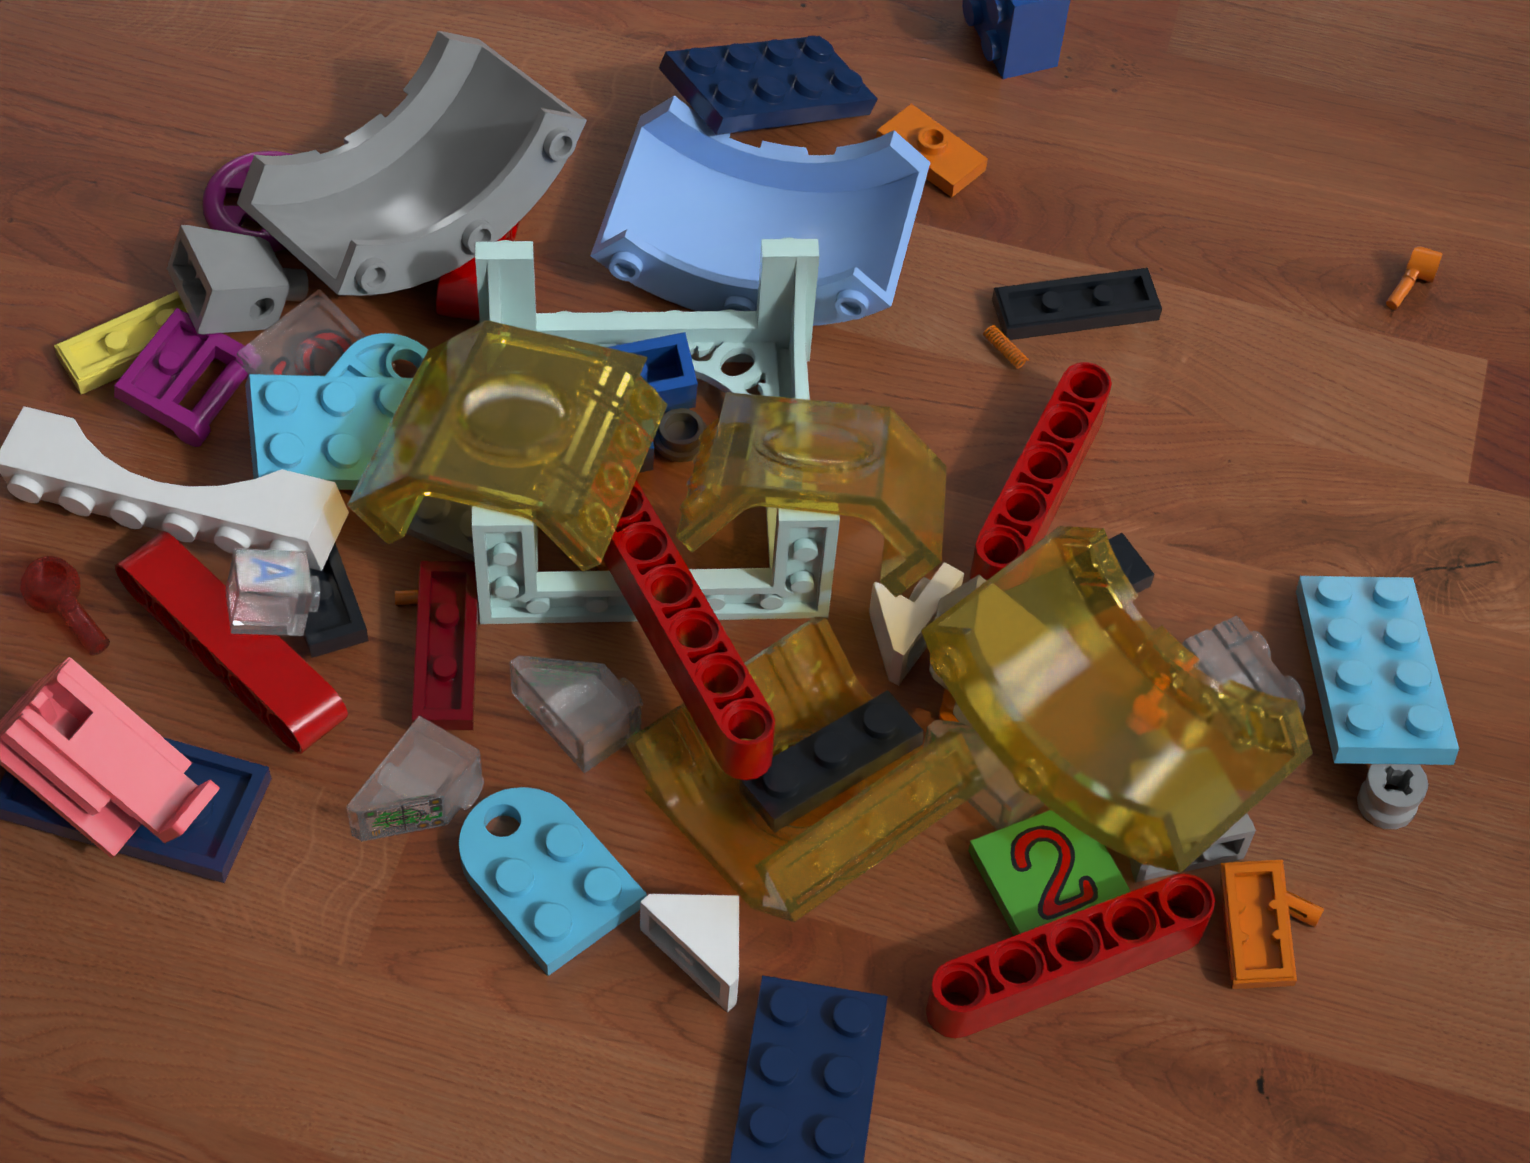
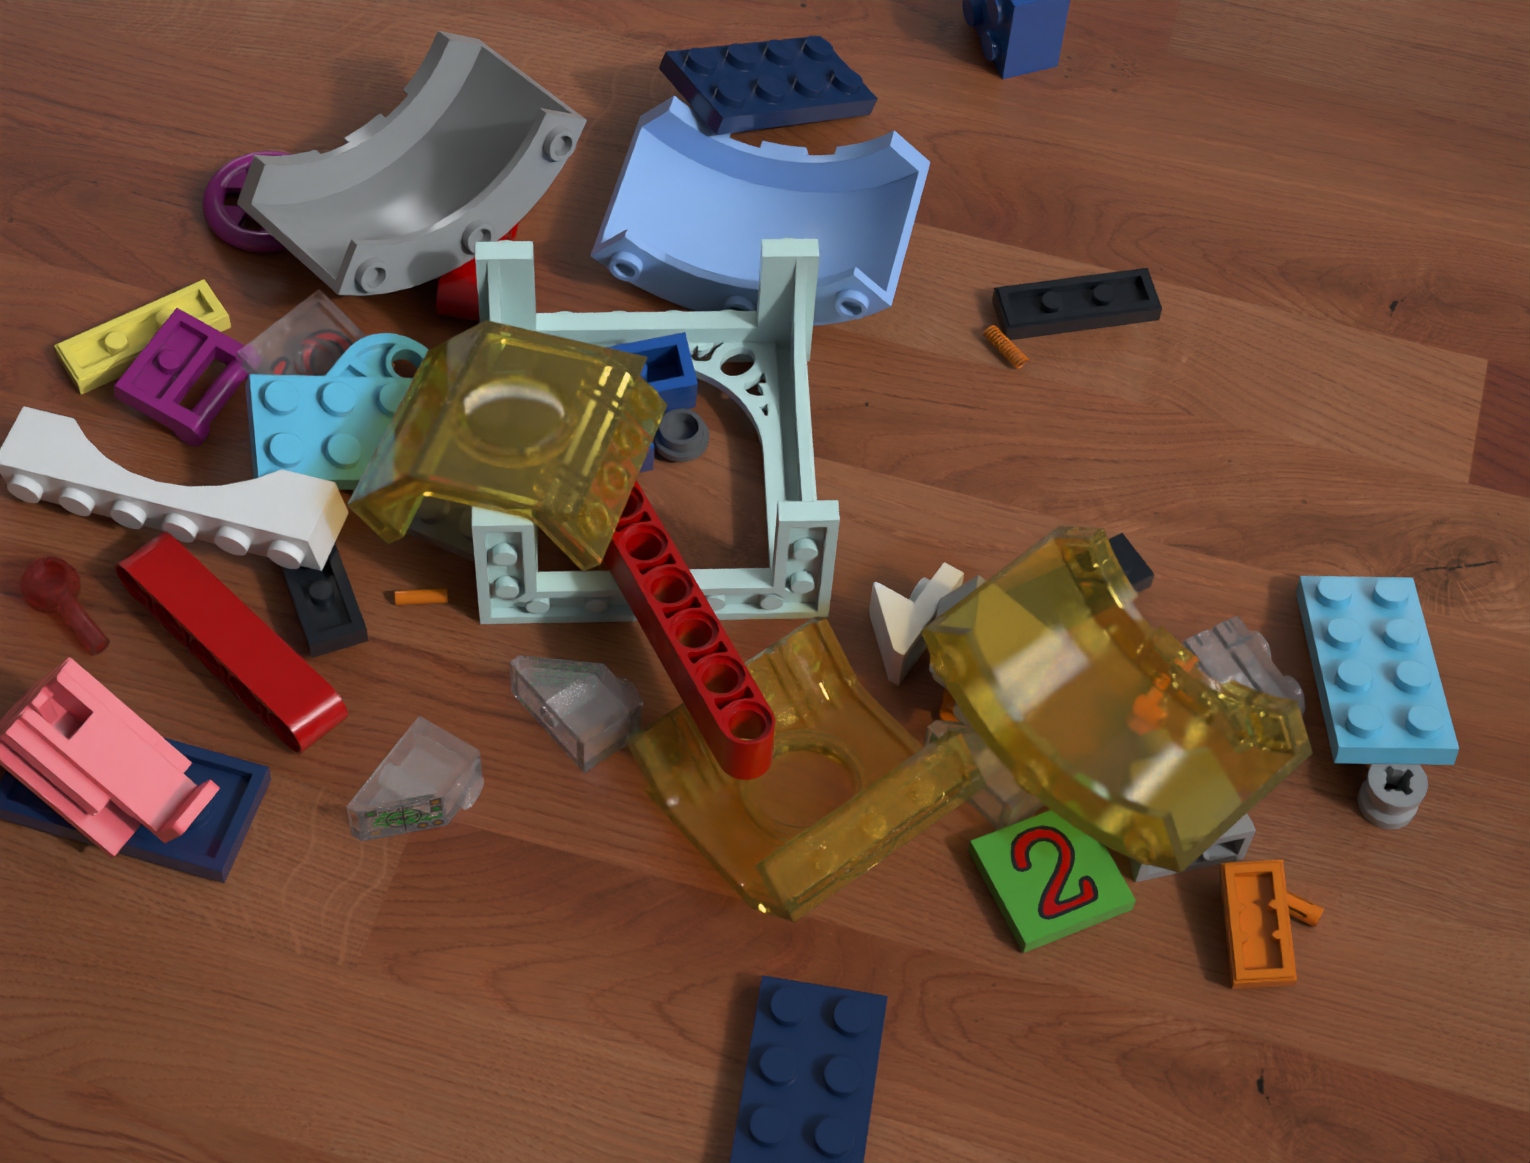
(231, 280): light grey torso -> none
(270, 592): clear brick -> none
(446, 644): dark red plate -> none
(548, 878): medium azure plate -> none
(699, 937): white slope -> none
(821, 461): clear yellow panel -> none
(832, 760): black plate -> none
(951, 159): orange plate -> none
(1050, 454): red beam -> none
(1054, 977): red beam -> none
(1422, 265): orange hand -> none

